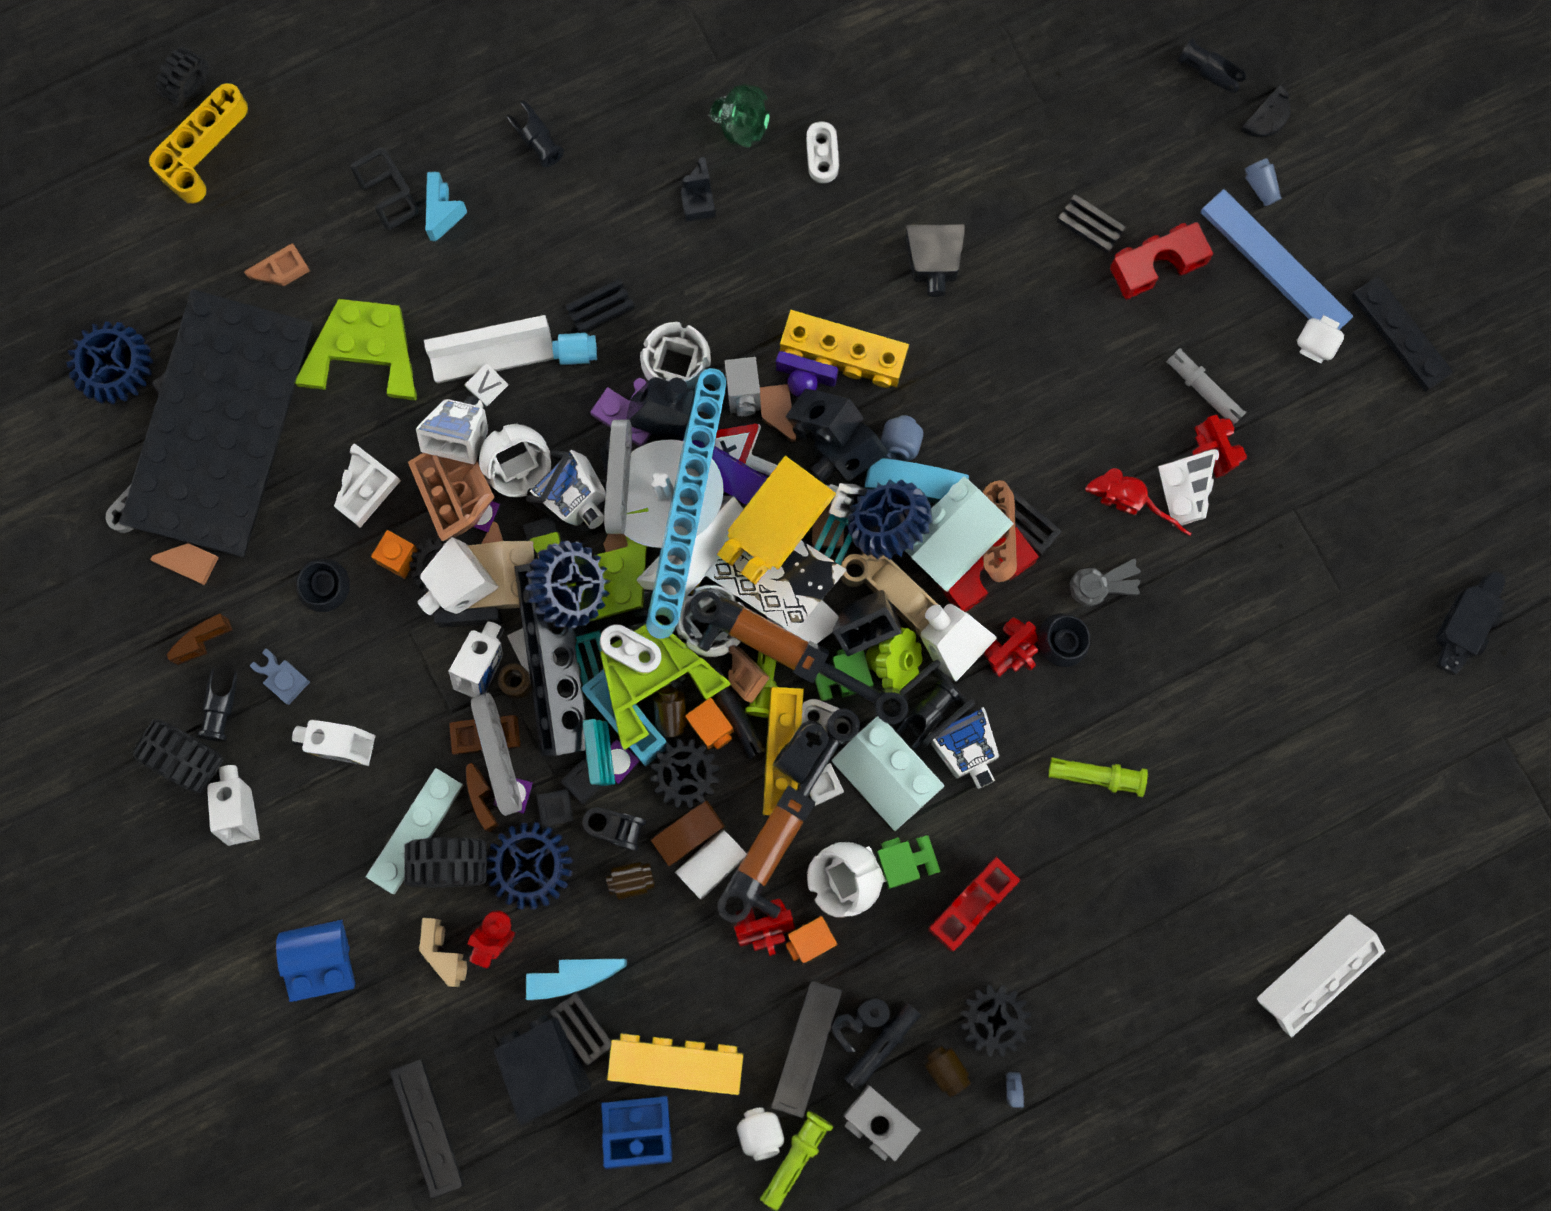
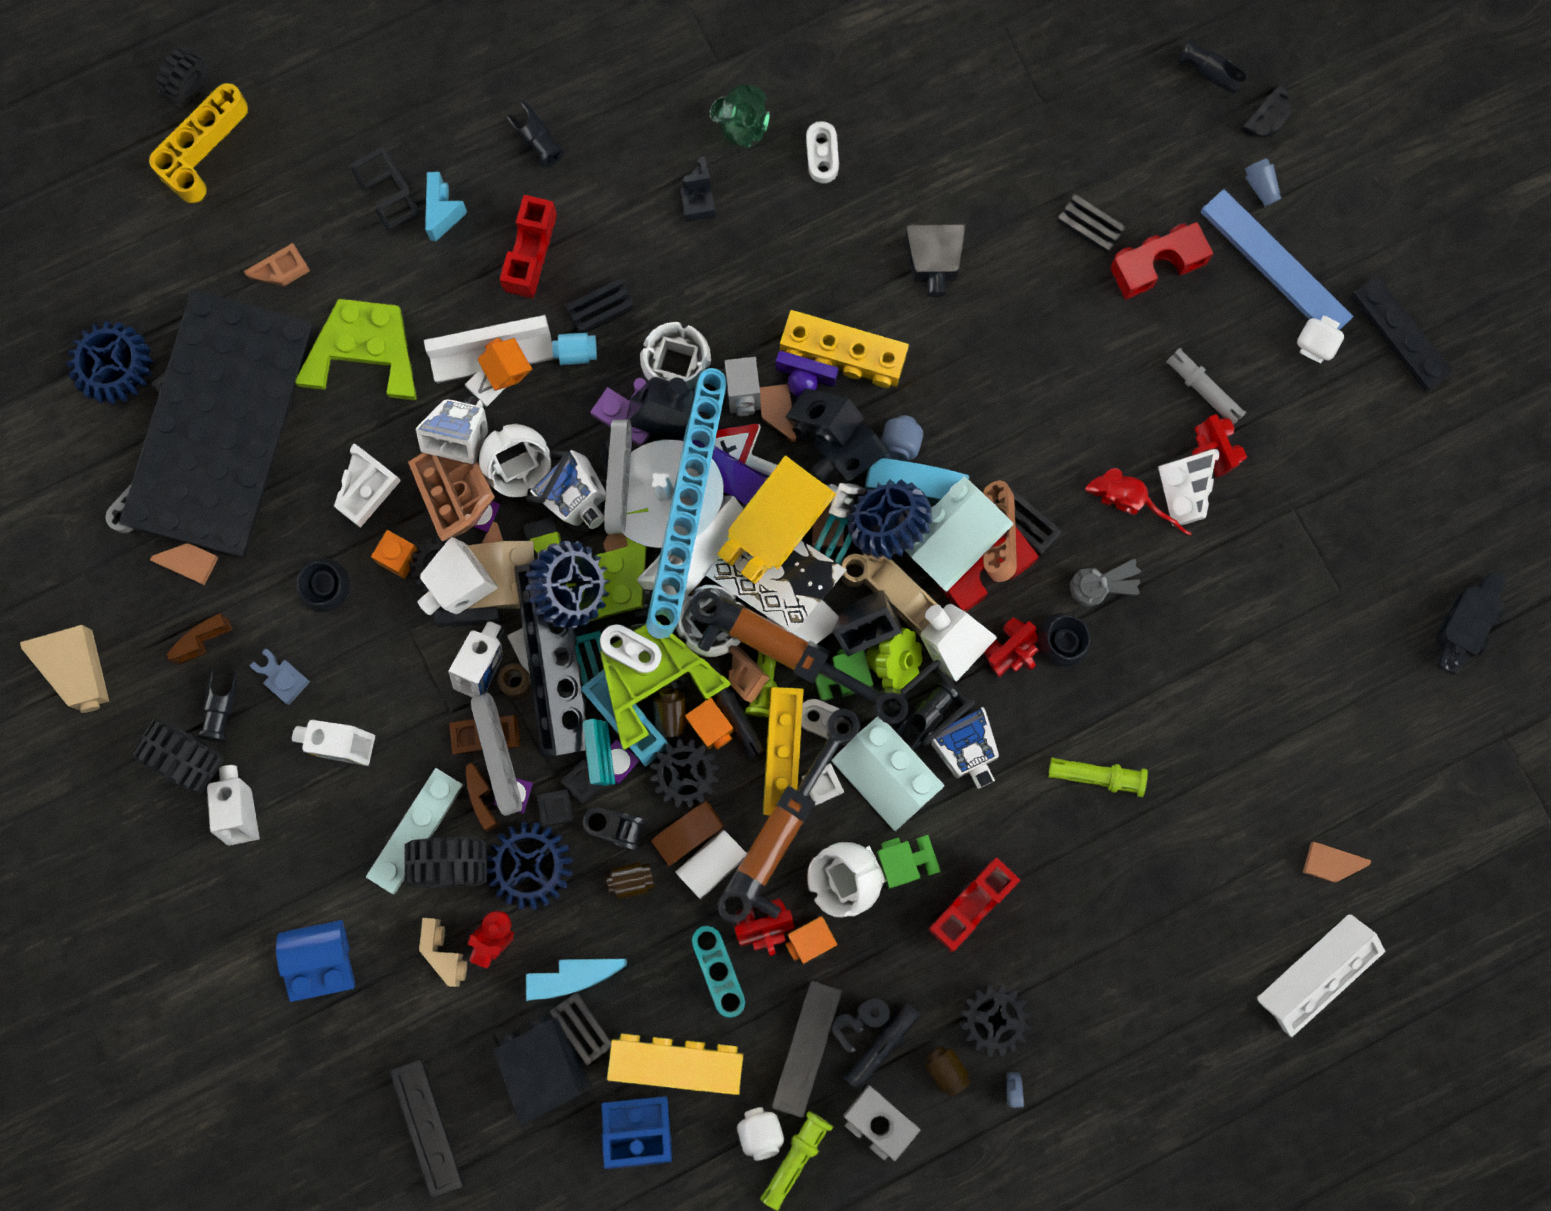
(70, 666): none -> tan slope
(504, 363): none -> orange brick
(534, 231): none -> red arch
(706, 960): none -> teal beam
(797, 755): black piece -> none
(1332, 863): none -> nougat tile

